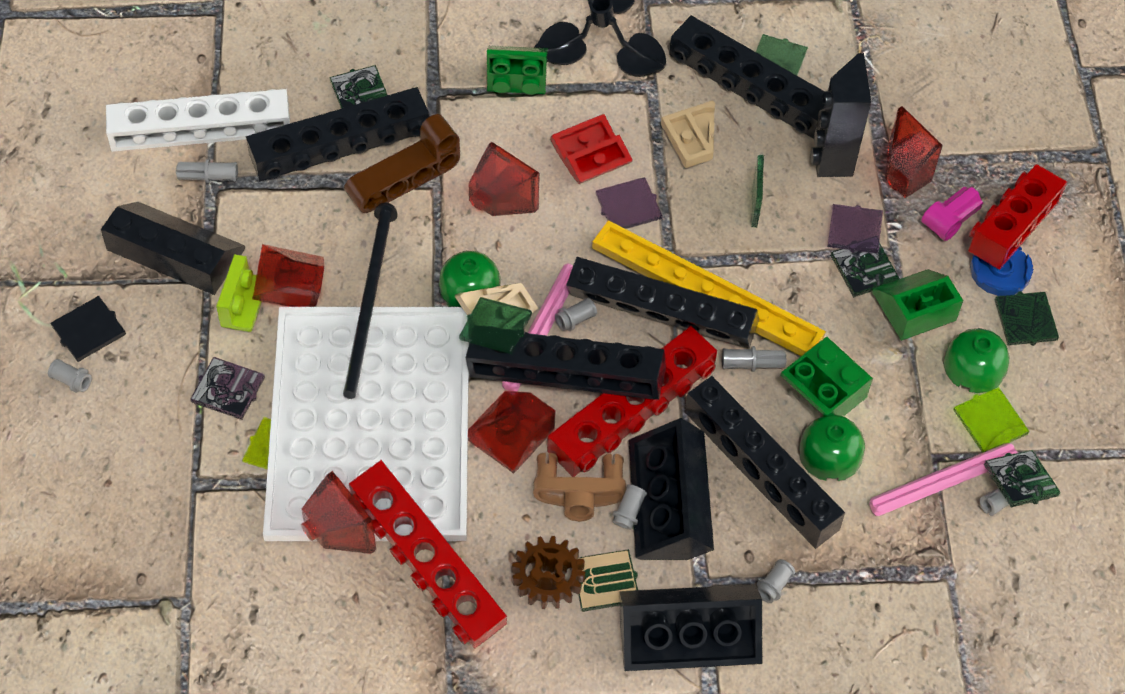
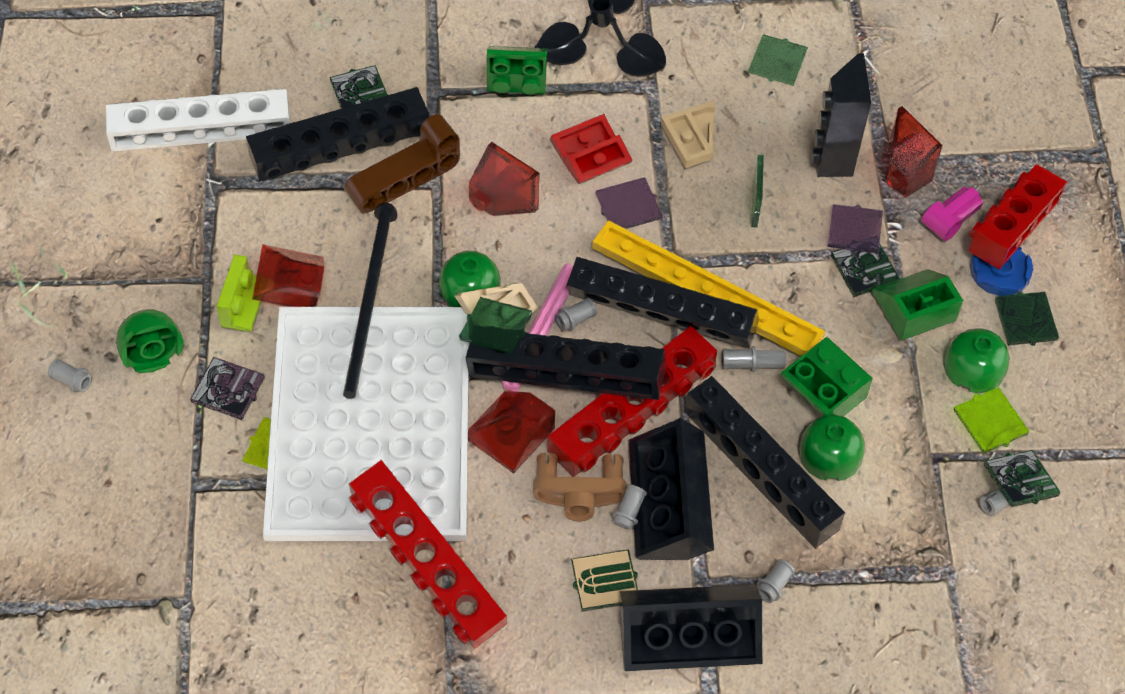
(88, 328): black piece -> none
(148, 340): none -> green cylinder
(170, 245): black slope -> none
(207, 171): light grey axle -> none
(337, 518): clear red slope -> none
(548, 586): reddish brown gear -> none
(748, 74): black brick -> none
(936, 481): bright pink axle -> none

